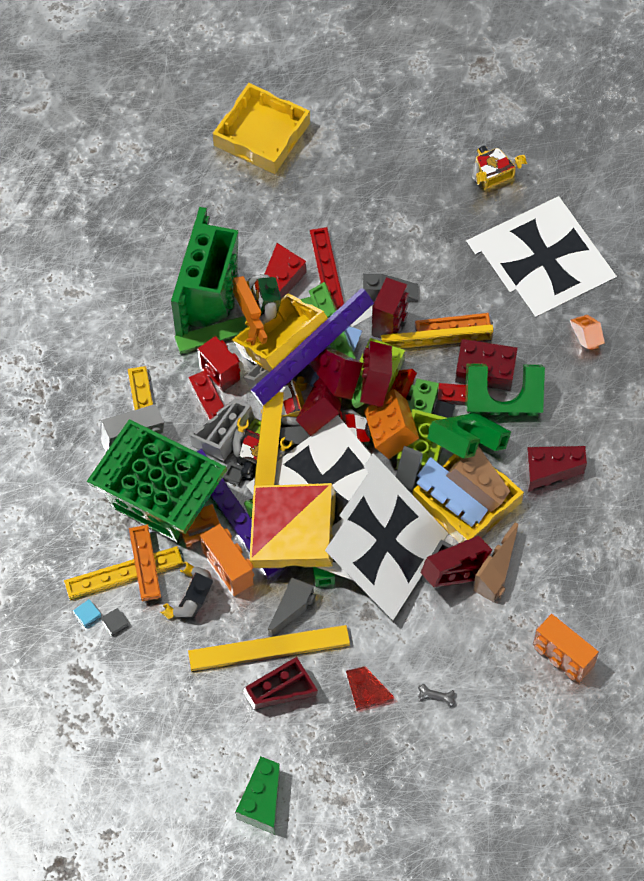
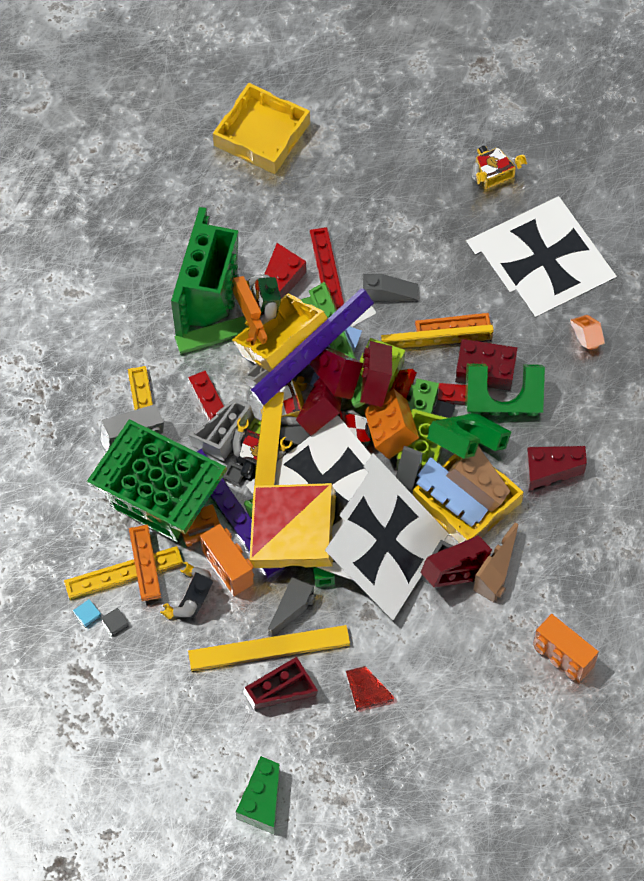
(219, 363): red brick -> none
(389, 308): dark red brick -> none
(445, 697): flat silver piece -> none

